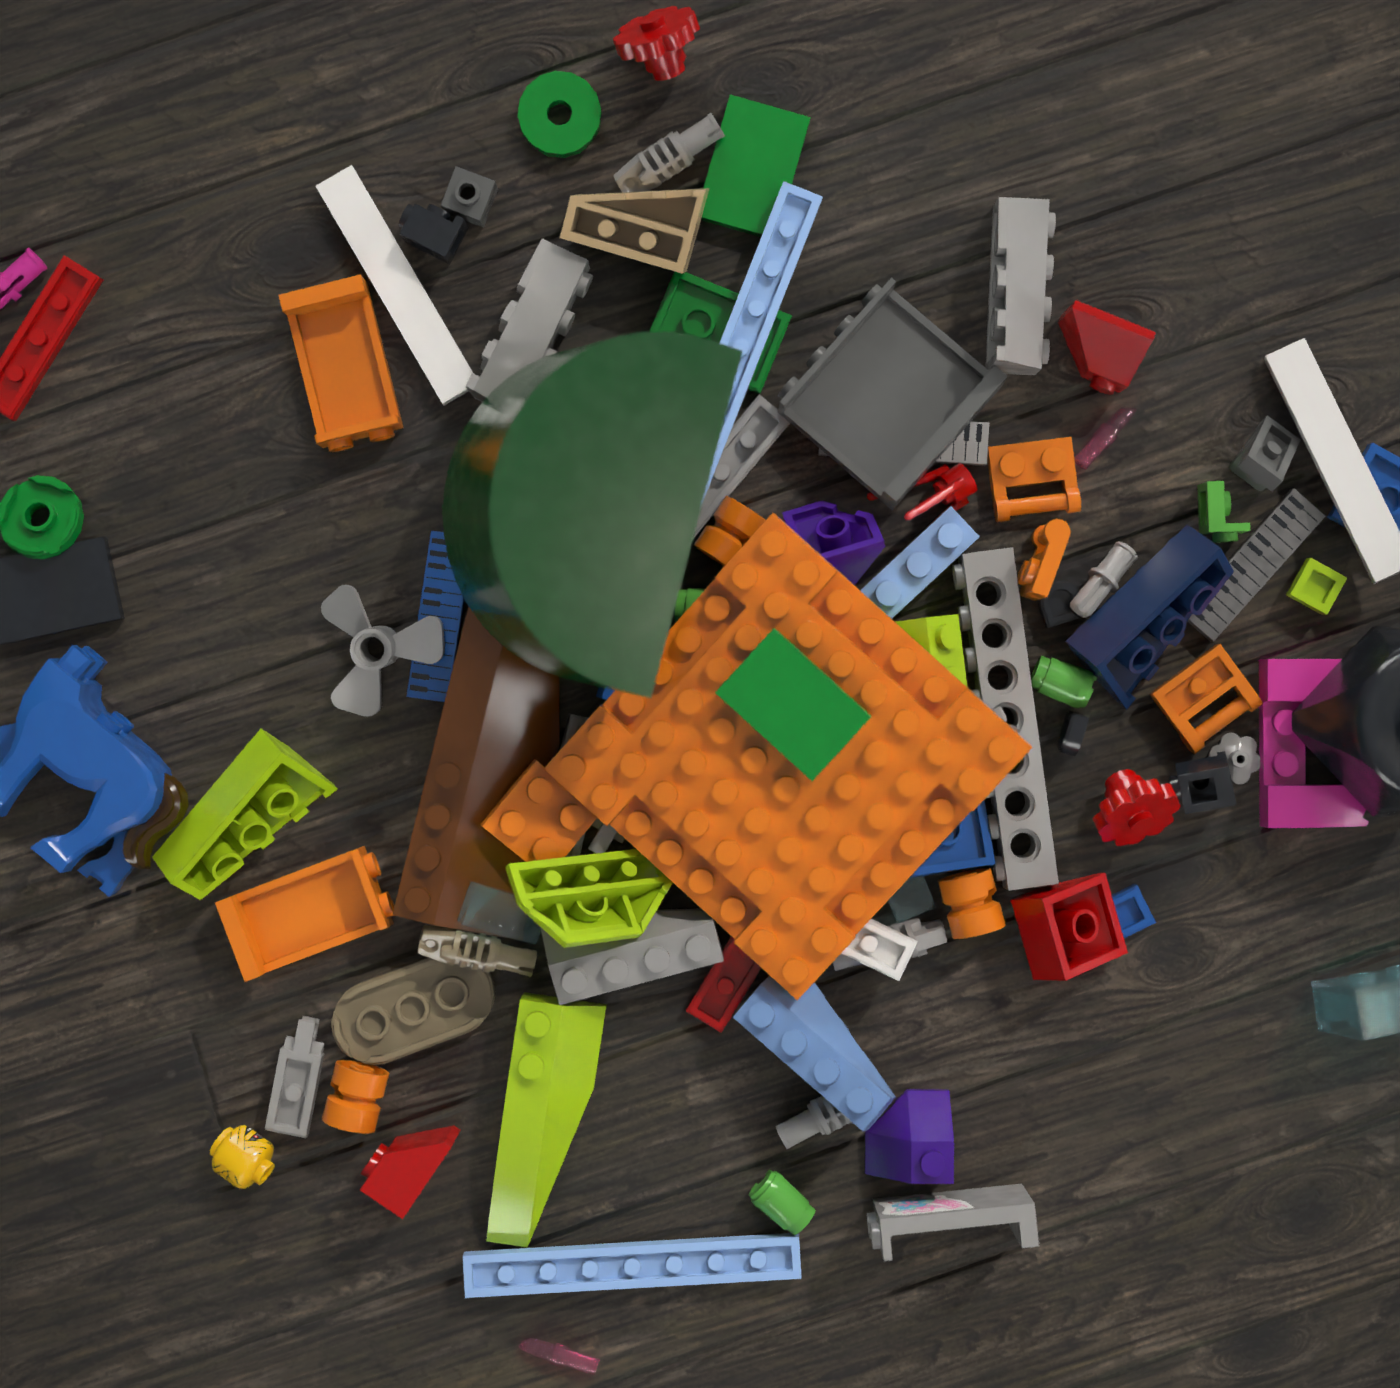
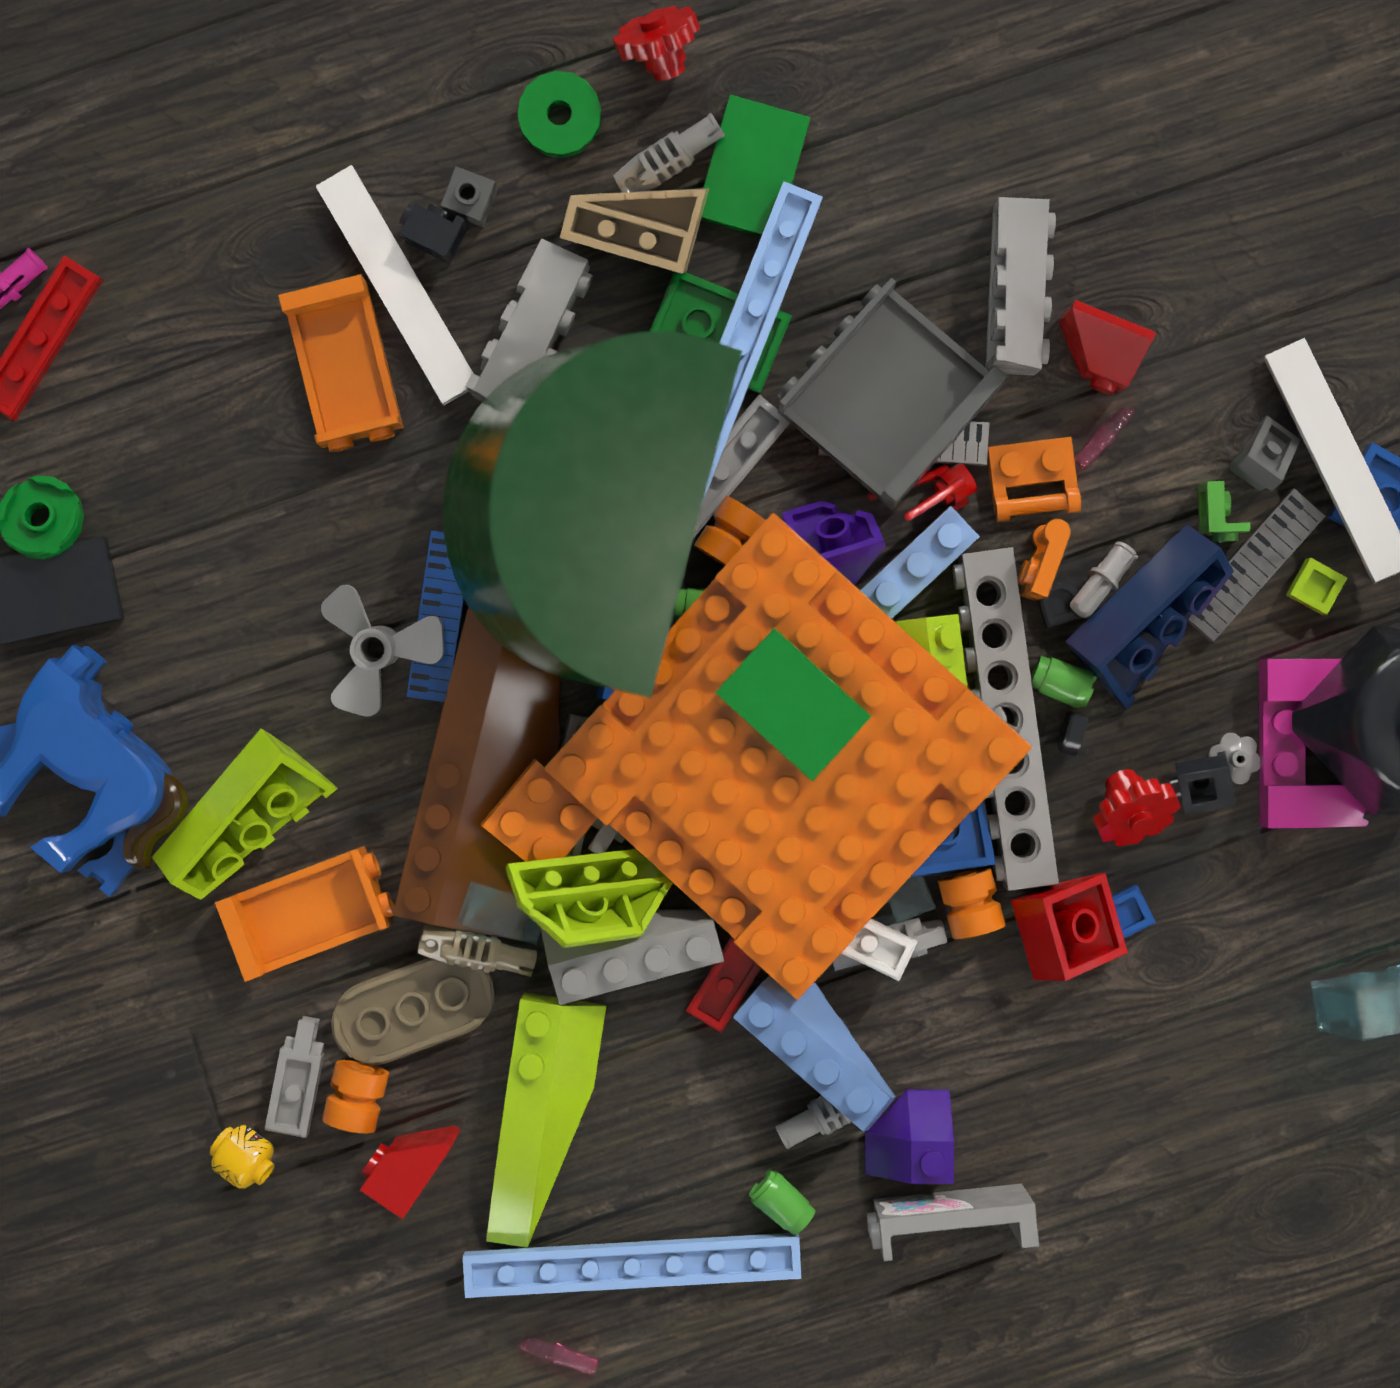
(1198, 687): orange plate -> none

